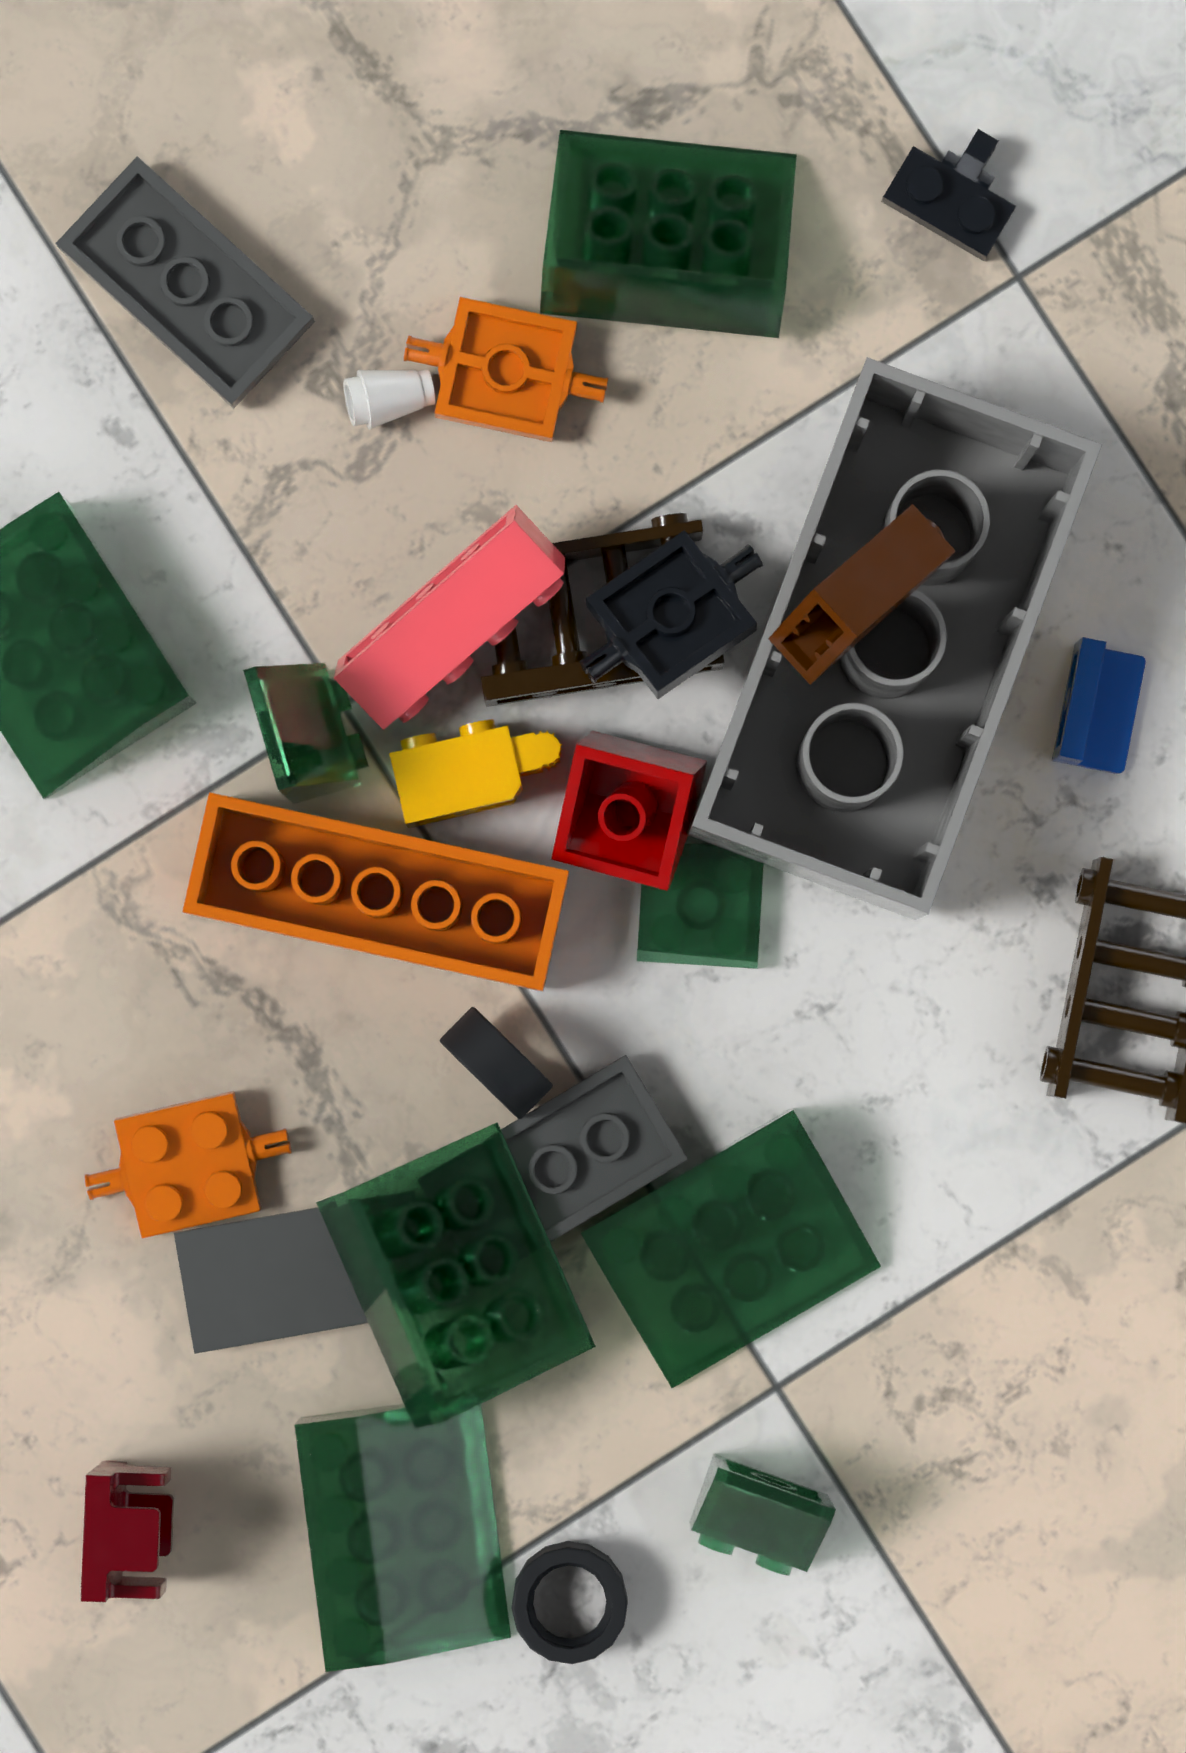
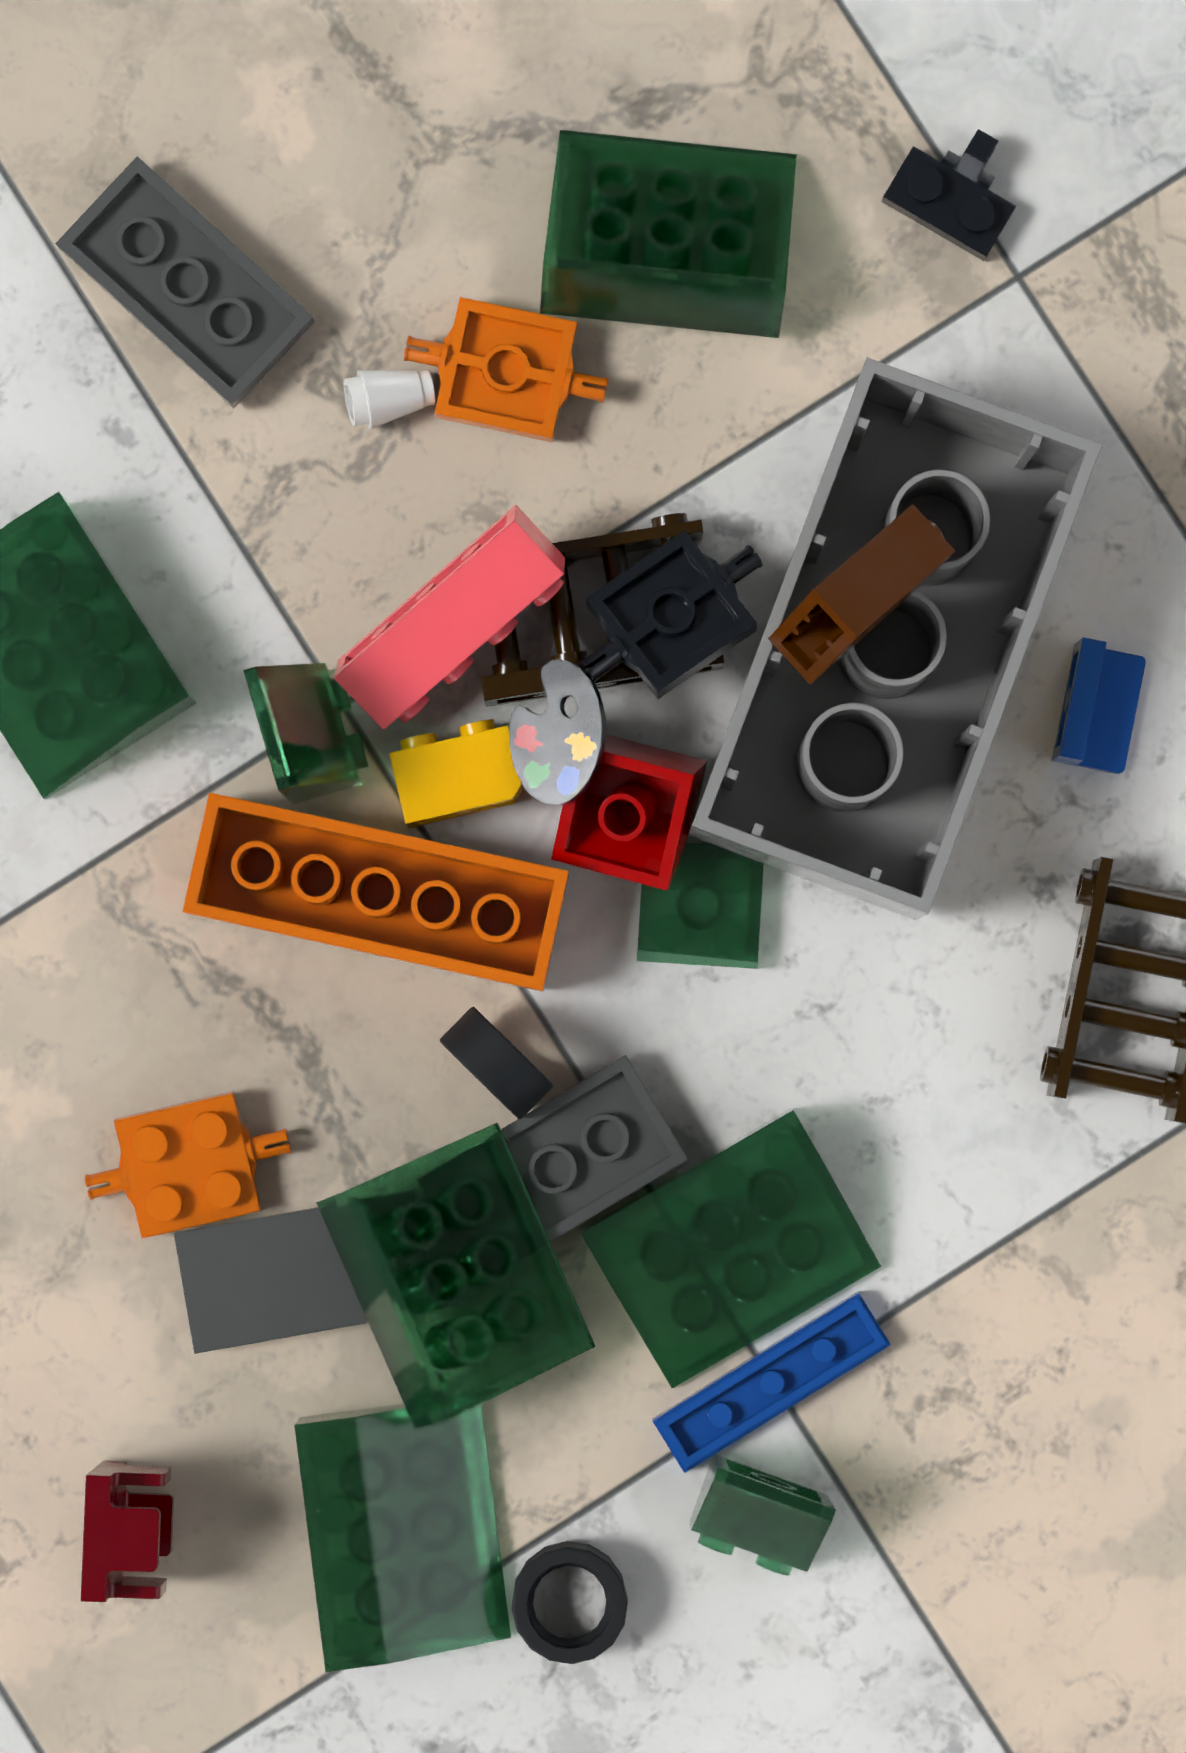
(555, 752): none -> piece
(771, 1382): none -> blue tile

